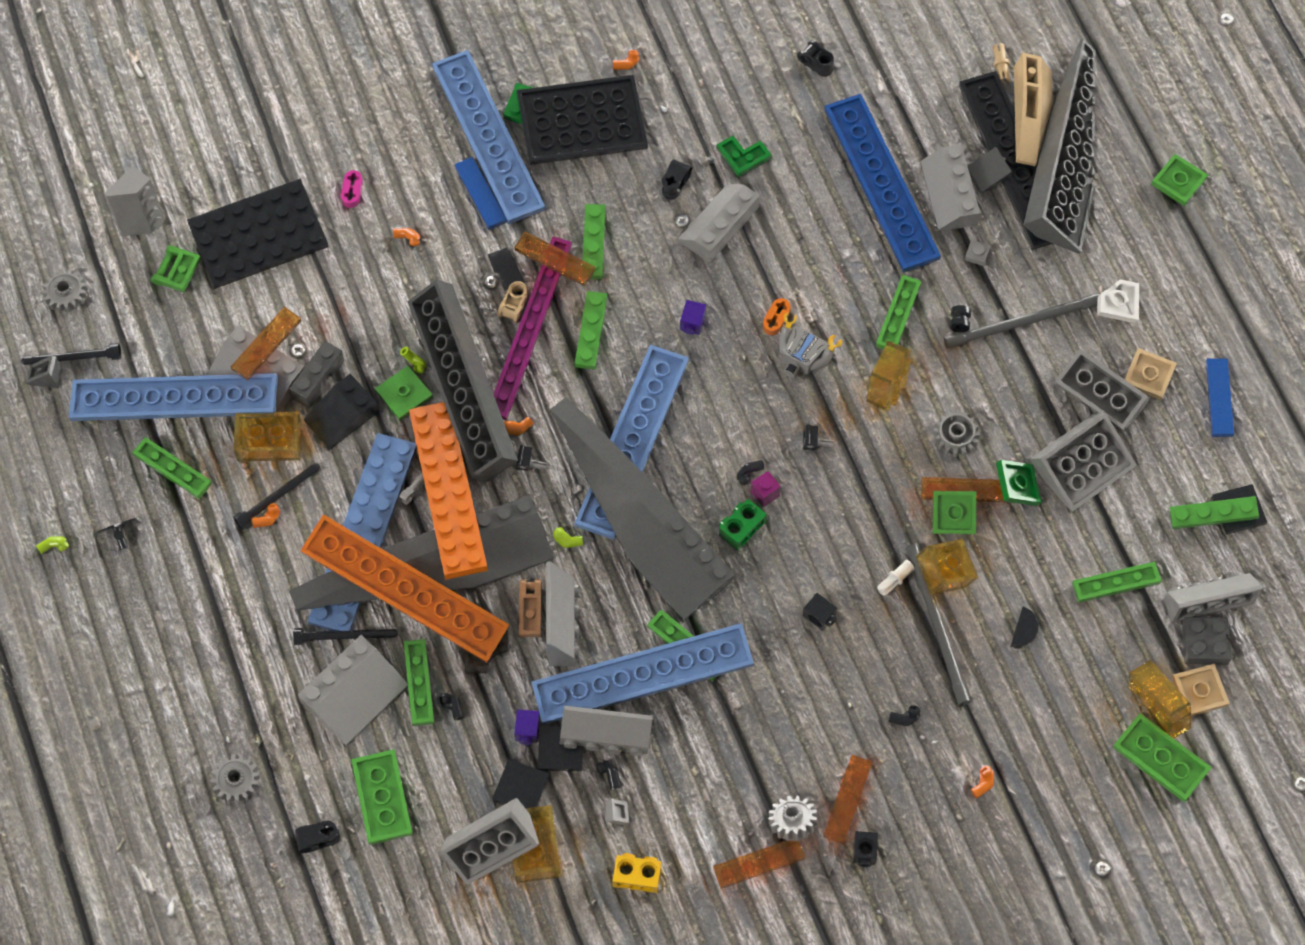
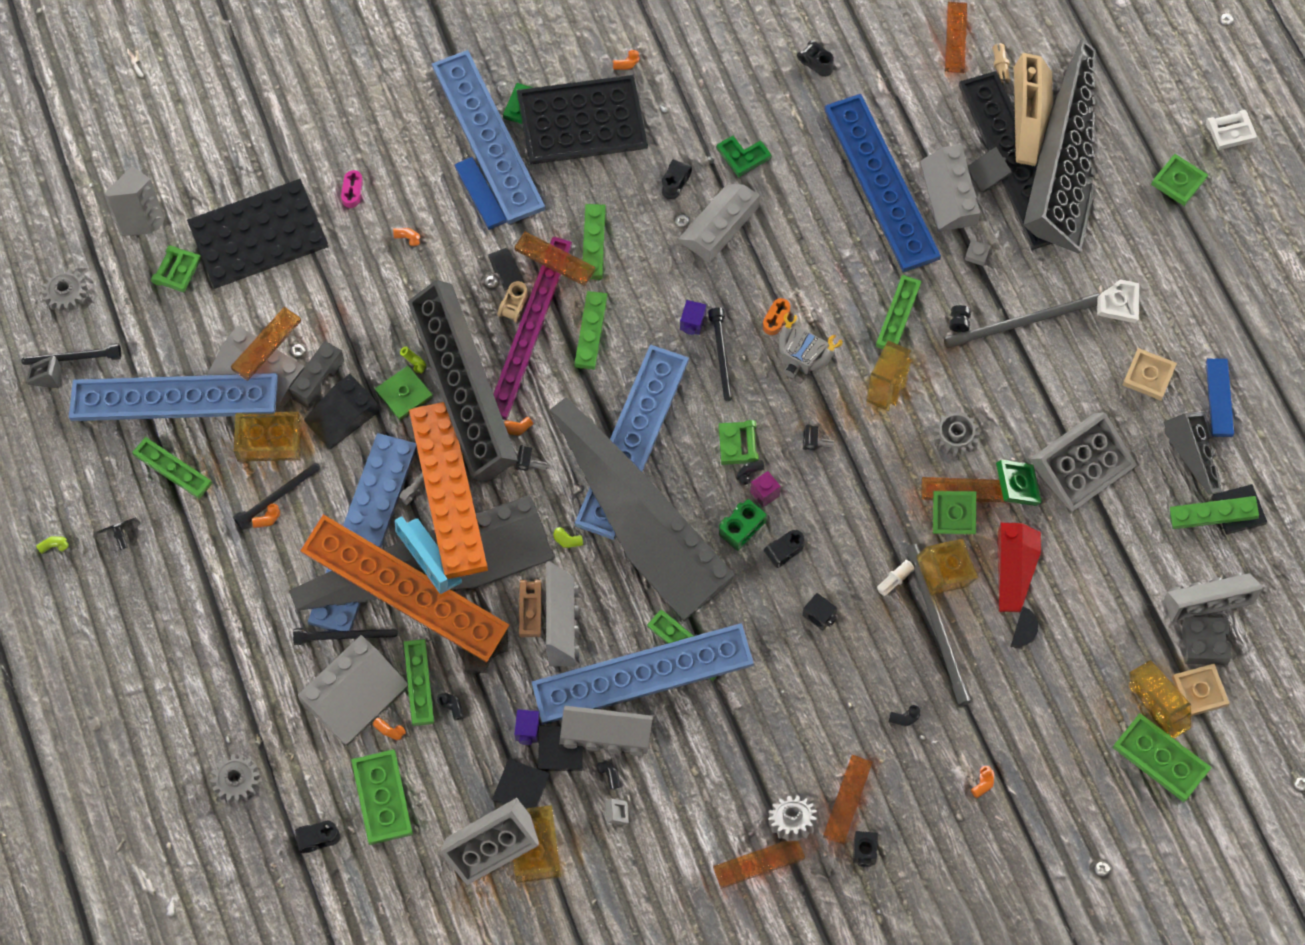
(388, 731): none -> orange arm
(425, 552): none -> medium azure panel
(635, 879): yellow brick -> none
(717, 317): none -> black piece
(731, 442): none -> bright green plate
(783, 550): none -> black piece
(955, 37): none -> clear orange plate
(1017, 559): none -> red wedge
(1102, 389): light grey slope -> none
(1116, 582): bright green plate -> none
(1190, 437): none -> dark grey wedge
(1234, 134): none -> white plate

